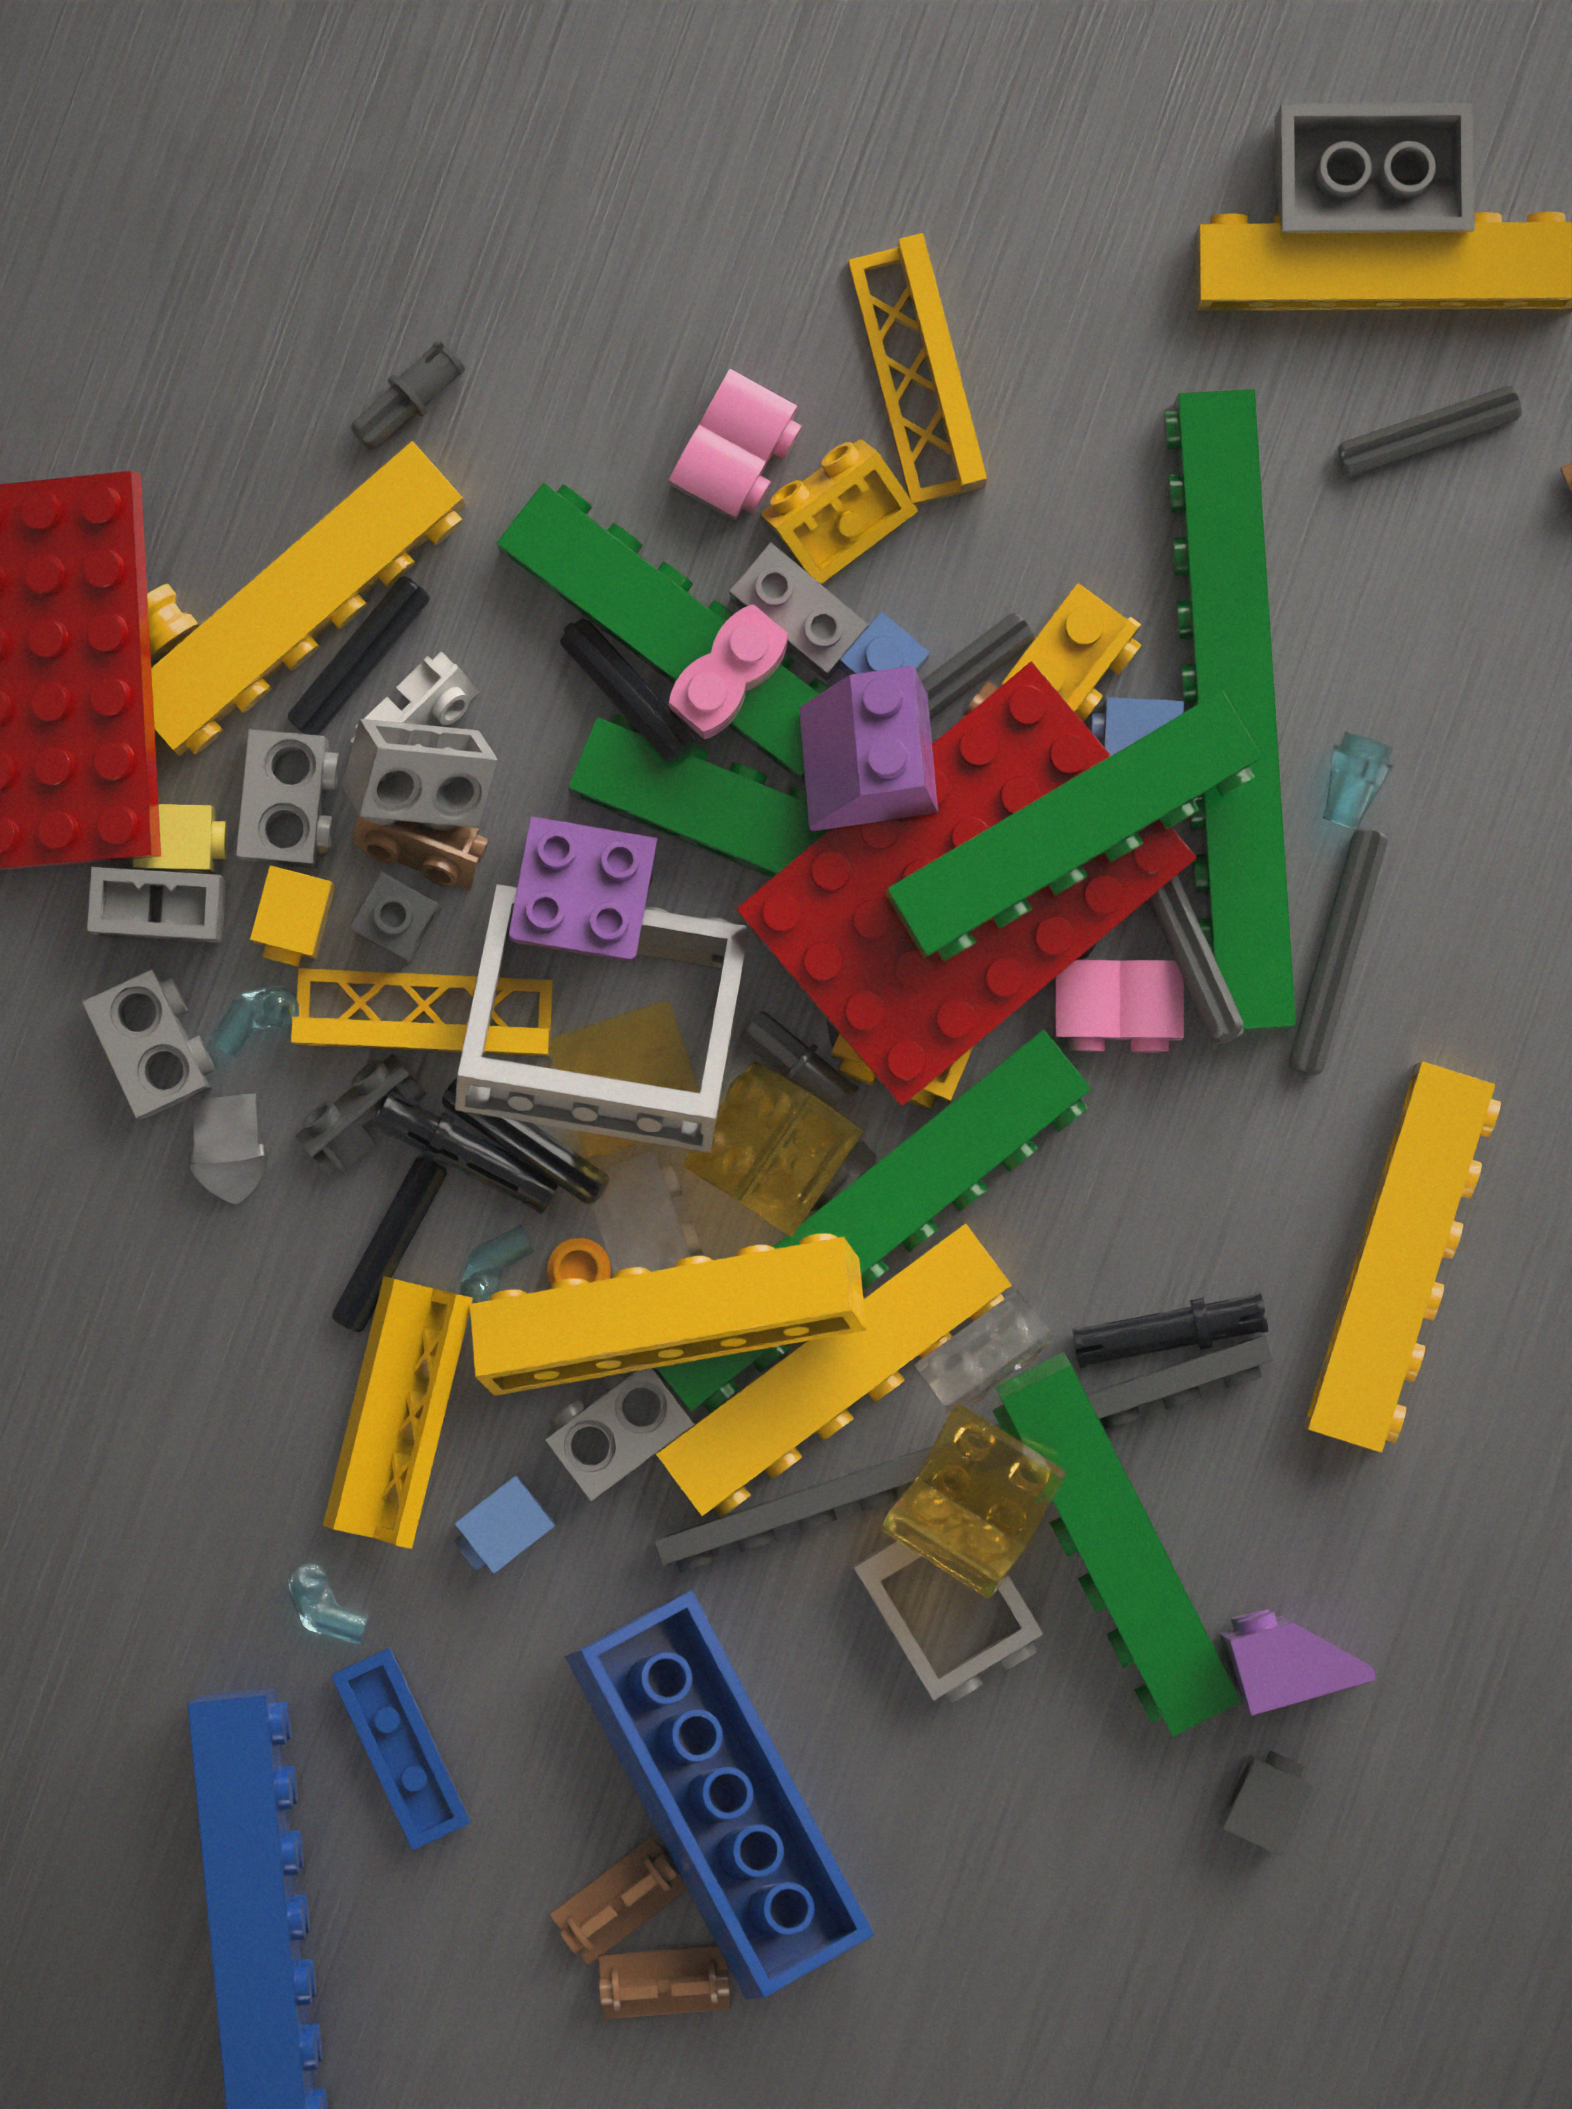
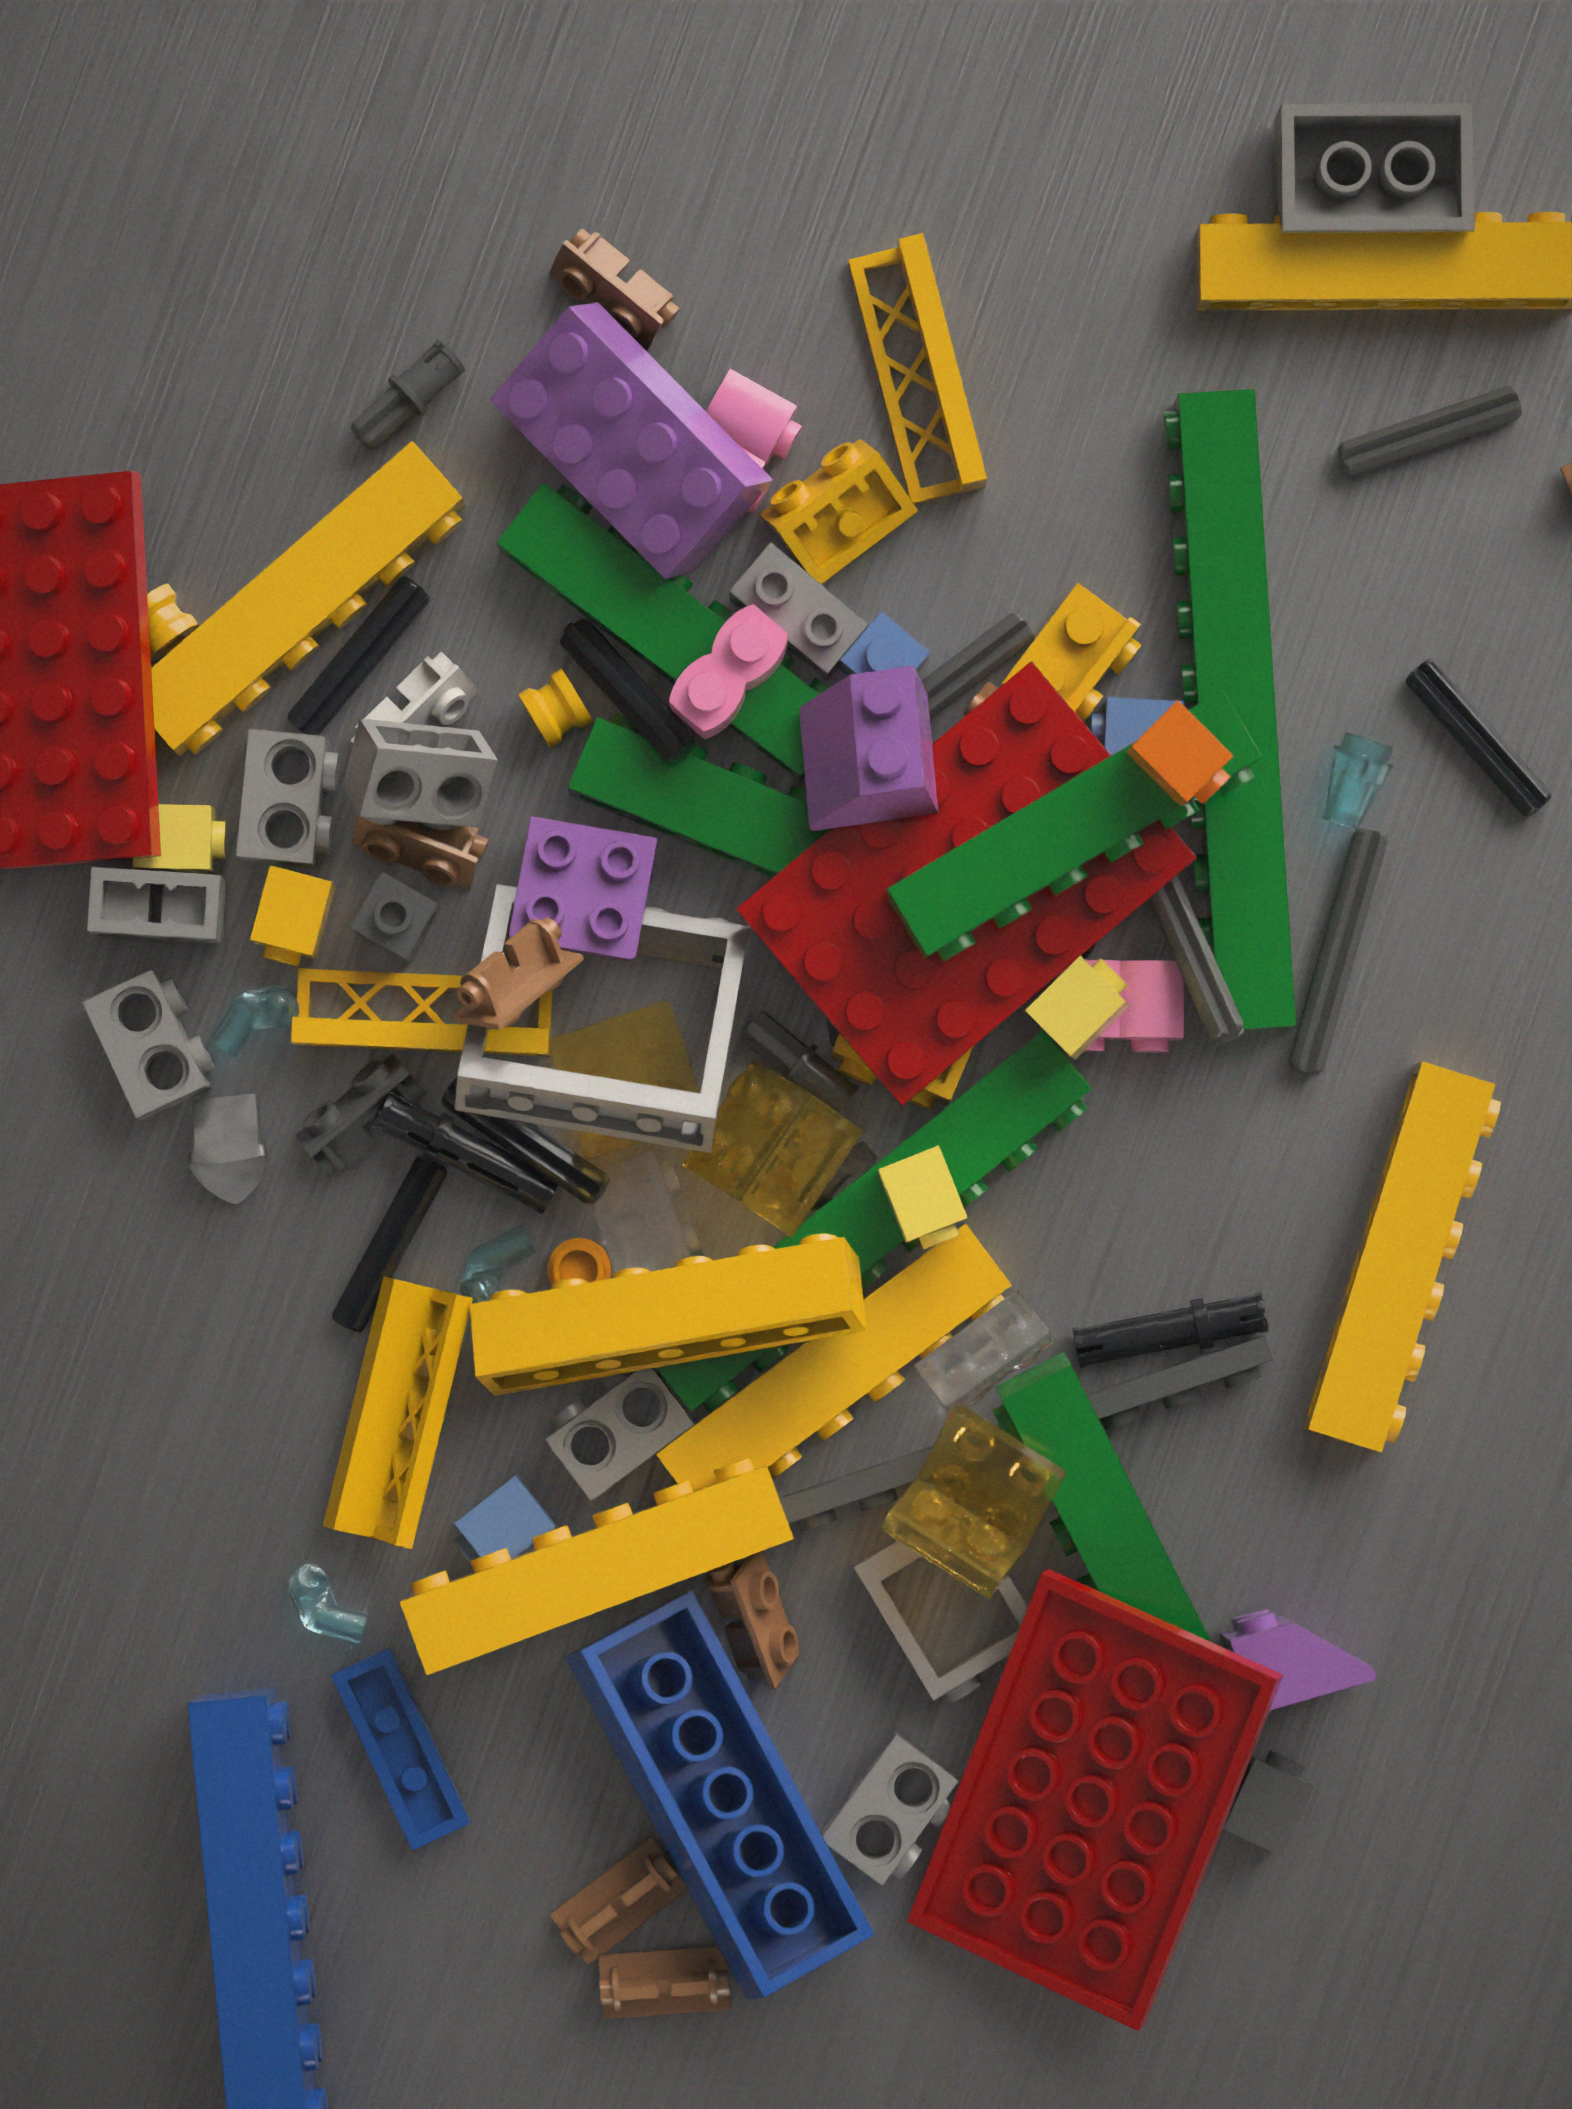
(499, 992): none -> medium nougat hinge
(555, 708): none -> yellow wheel
(589, 273): none -> medium nougat hinge
(596, 1568): none -> yellow brick
(631, 439): none -> medium lavender piece
(763, 1639): none -> medium nougat hinge
(875, 1800): none -> light grey brick
(923, 1197): none -> light yellow brick
(1080, 1005): none -> light yellow brick
(1094, 1798): none -> red plate
(1182, 756): none -> orange brick
(1478, 737): none -> black axle

